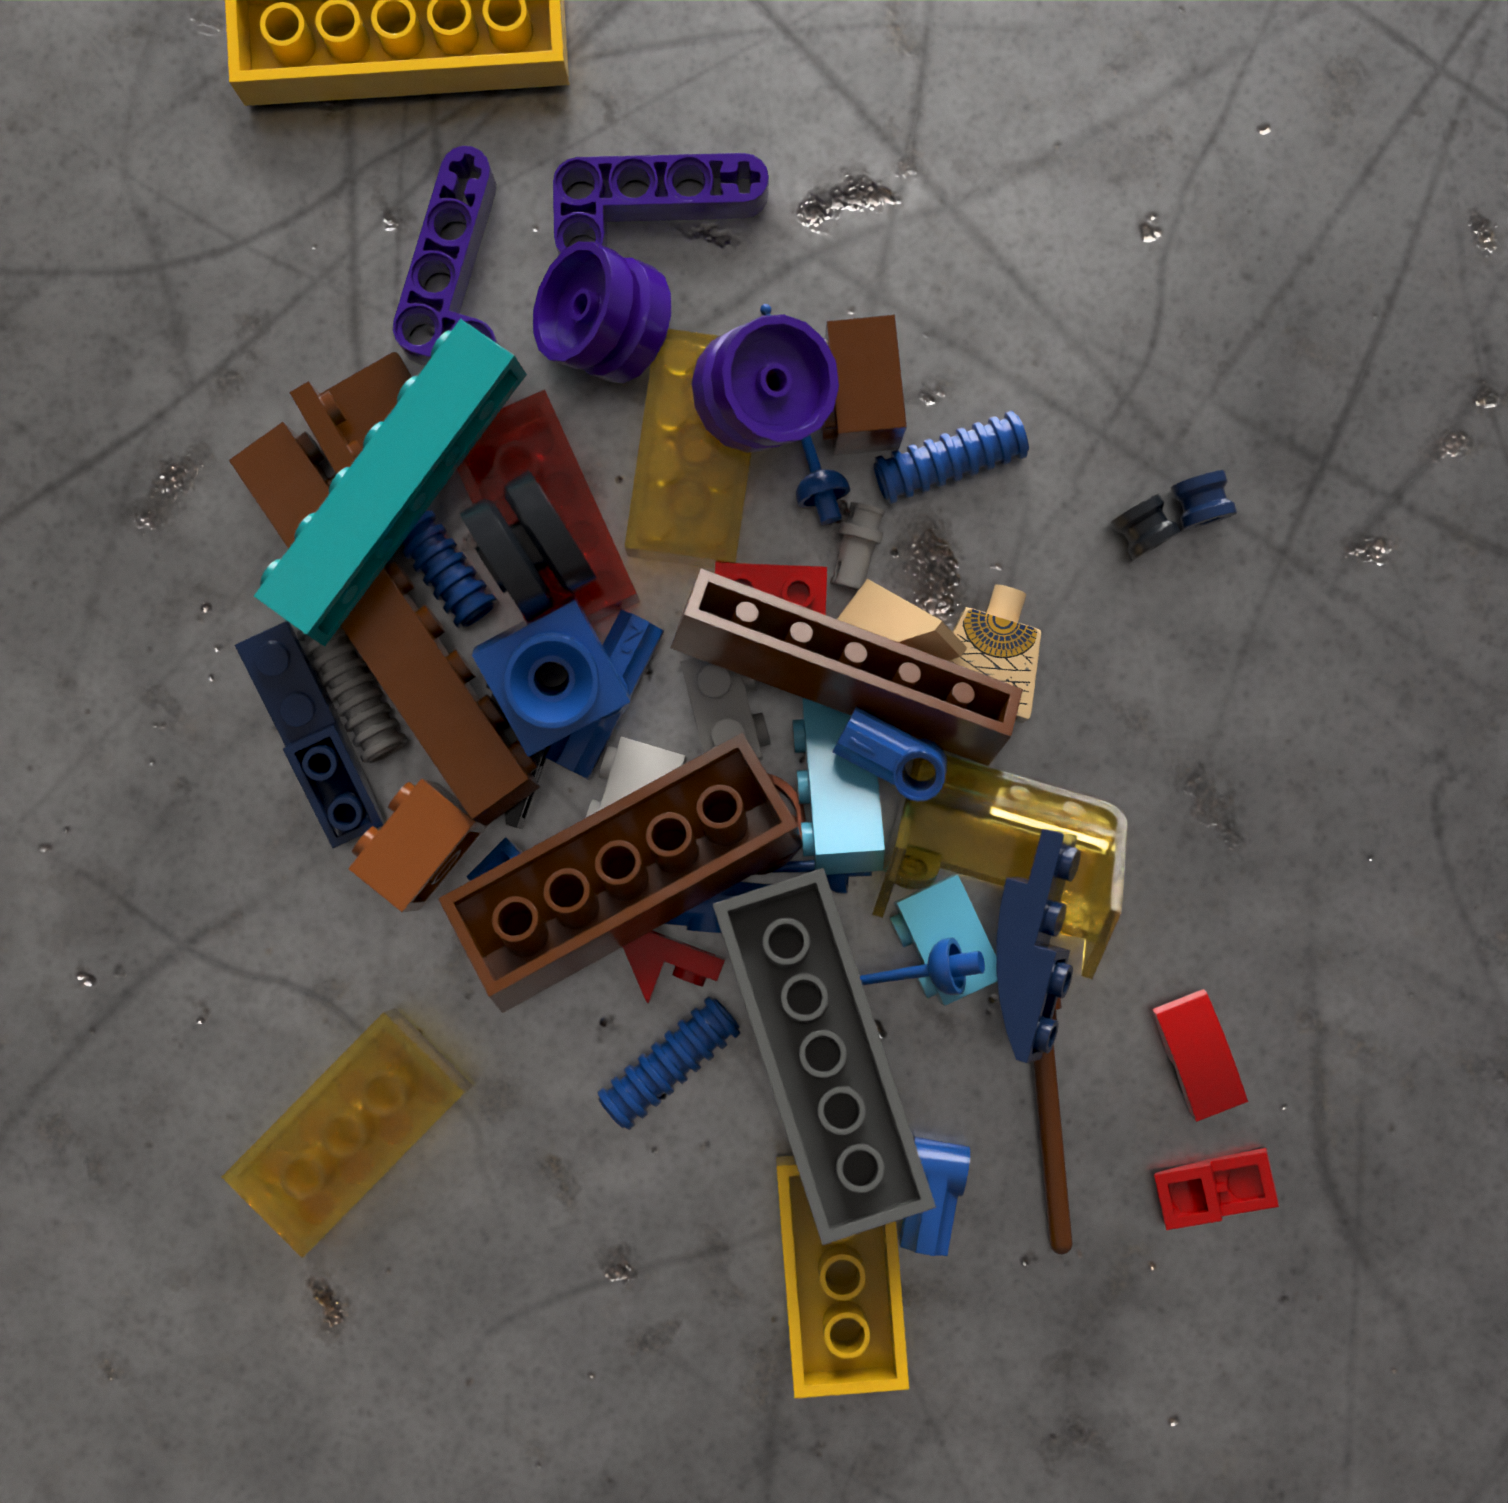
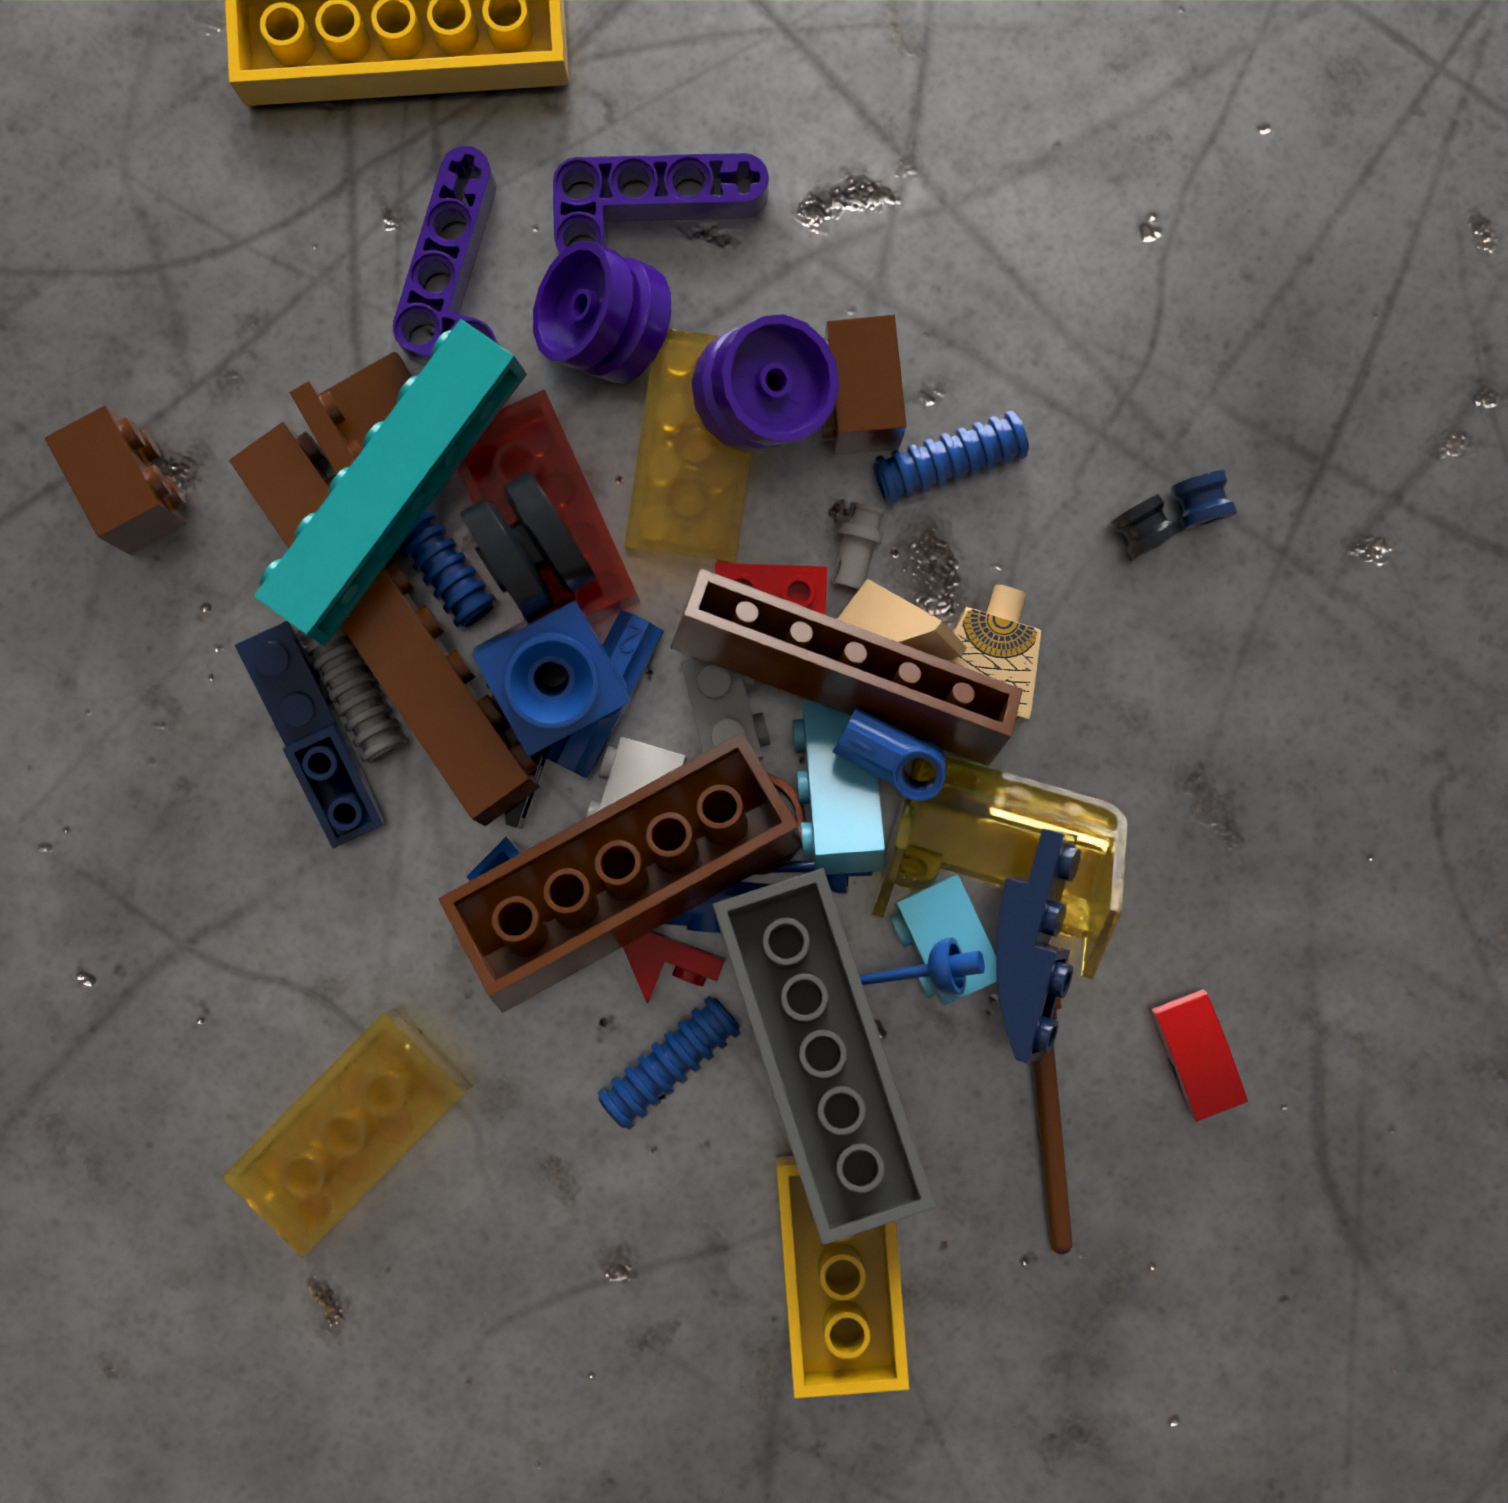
(117, 479): none -> reddish brown brick
(415, 845): dark orange brick -> none
(821, 486): blue sword -> none
(947, 1173): blue piece -> none
(1216, 1188): red slope -> none

